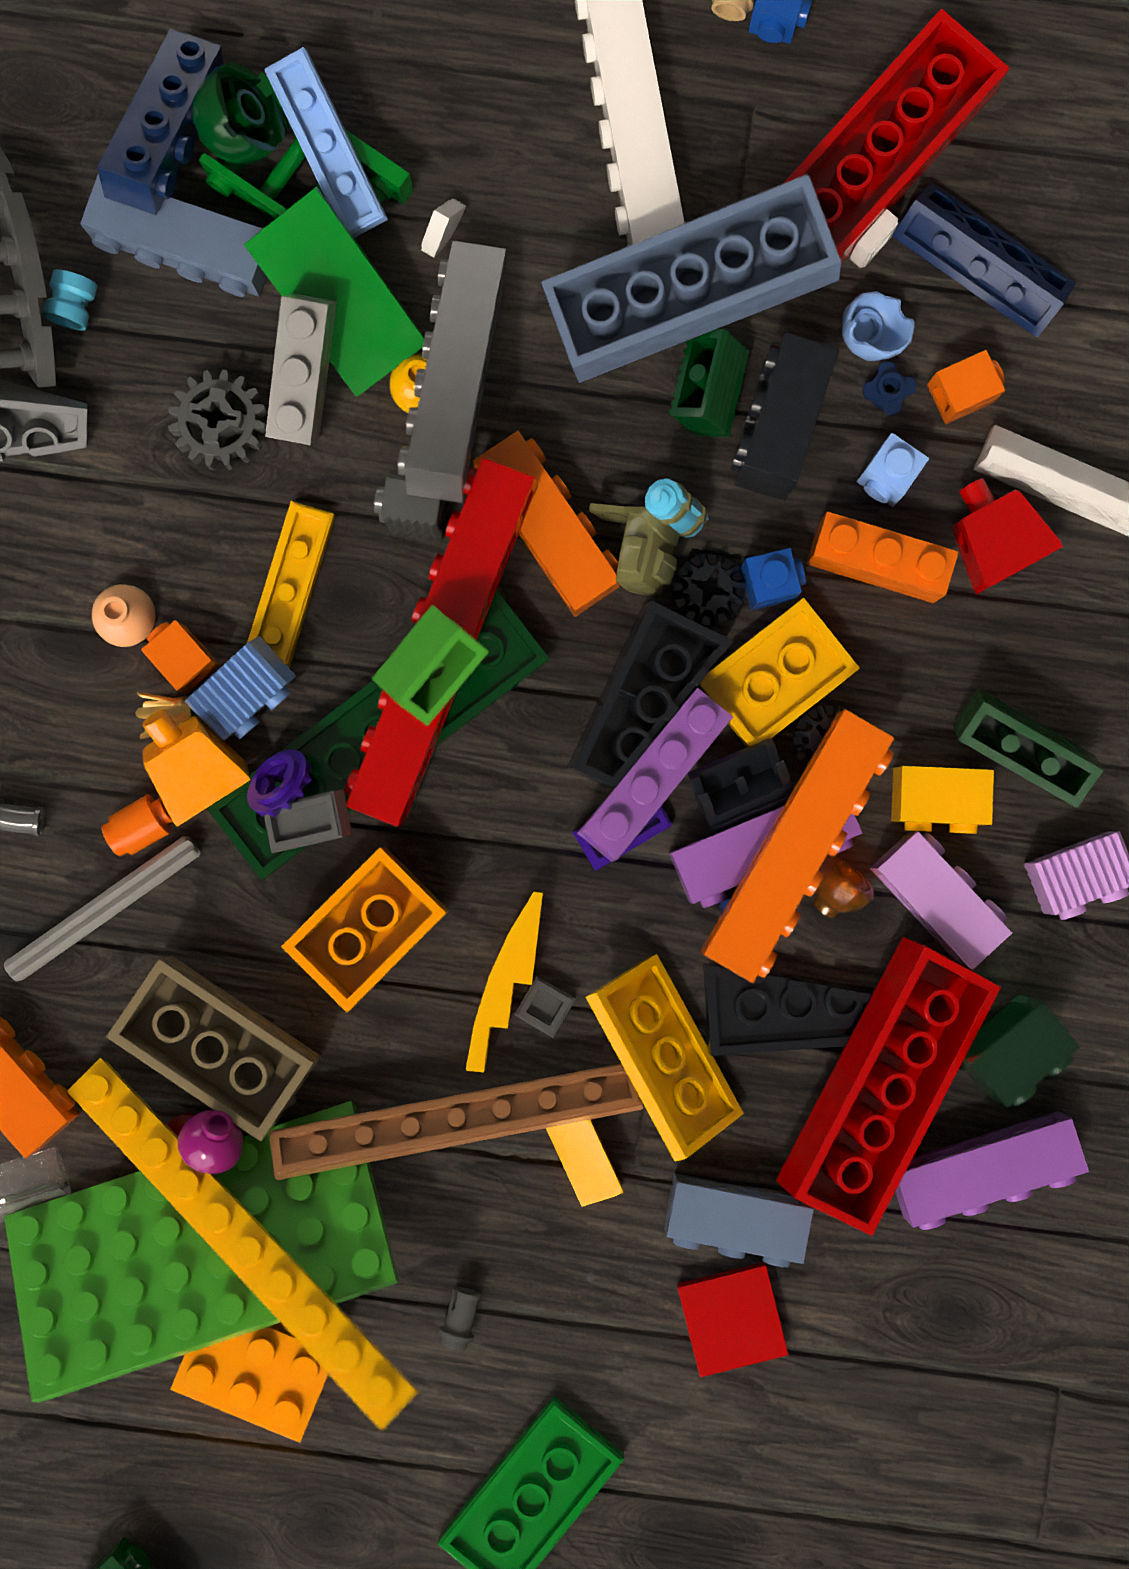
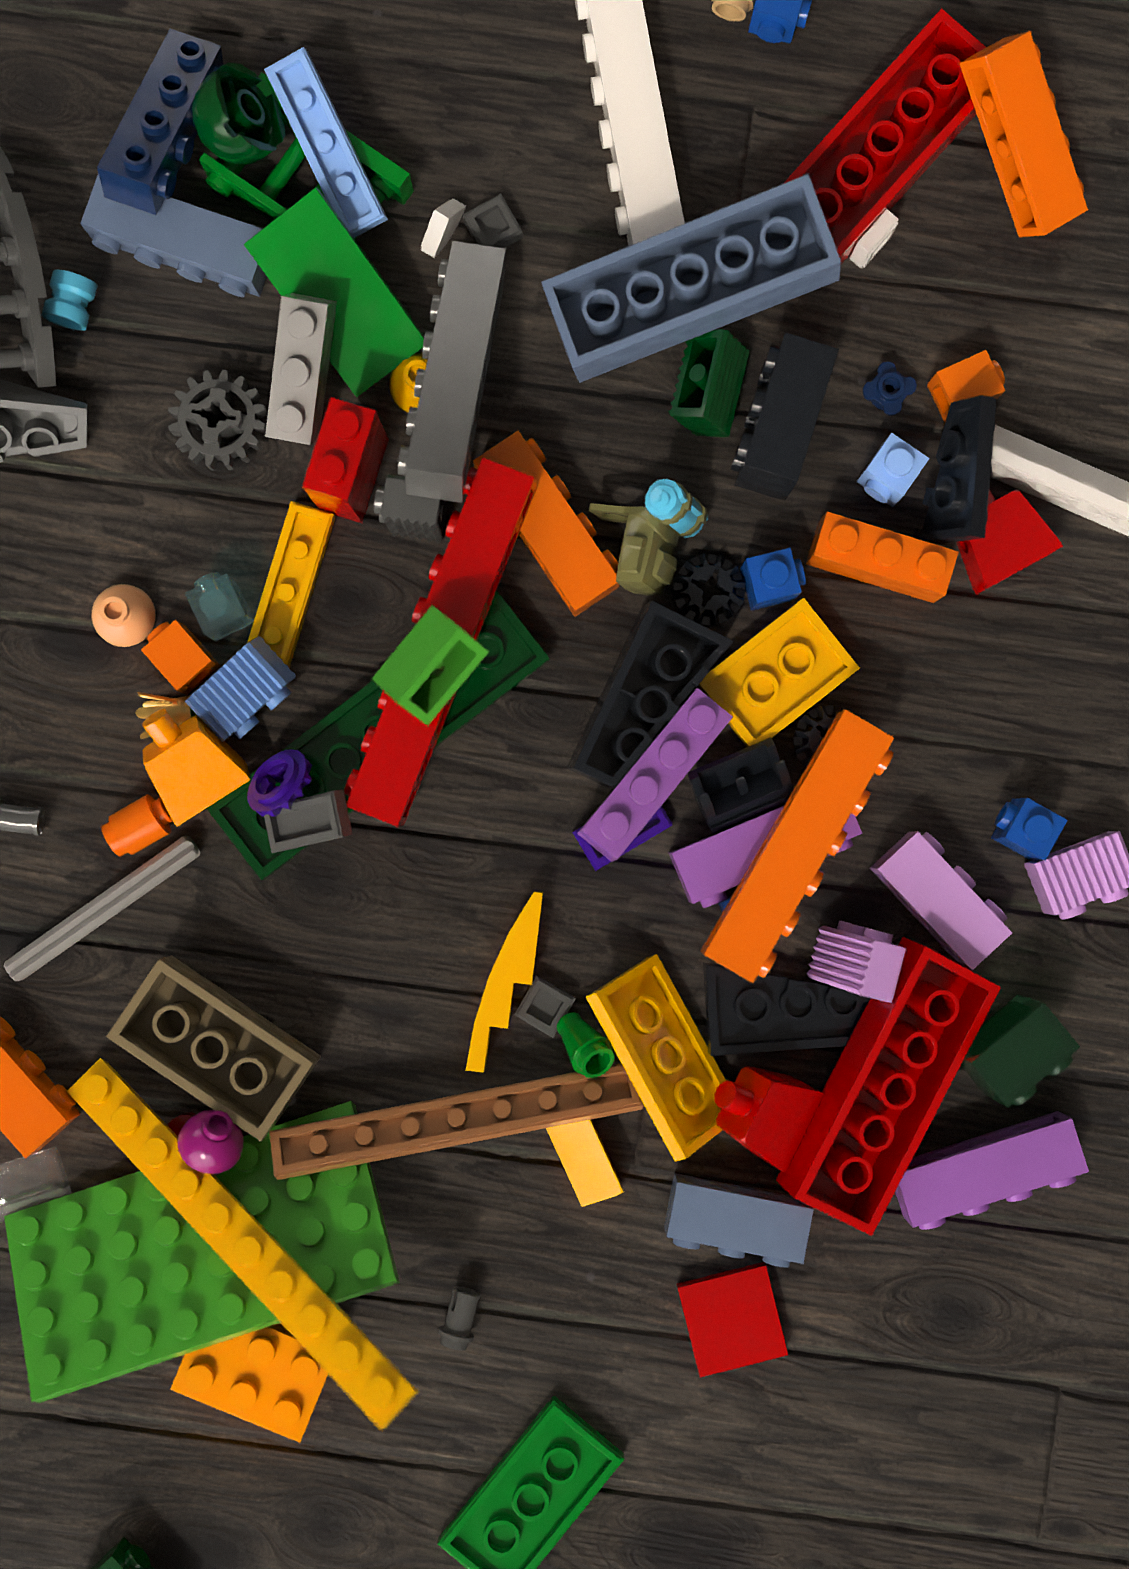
(219, 605): none -> clear light blue brick
(346, 460): none -> red brick
(365, 928): light orange brick -> none
(493, 224): none -> dark grey tile
(586, 1047): none -> green cone
(767, 1113): none -> red torso
(841, 888): clear orange brick -> none
(857, 960): none -> lavender brick
(876, 326): light blue hair -> none
(942, 797): yellow brick -> none
(962, 485): none -> black wing
(984, 259): dark blue fence -> none
(1024, 135): none -> orange brick
(1028, 748): dark green brick -> none
(1028, 828): none -> blue brick

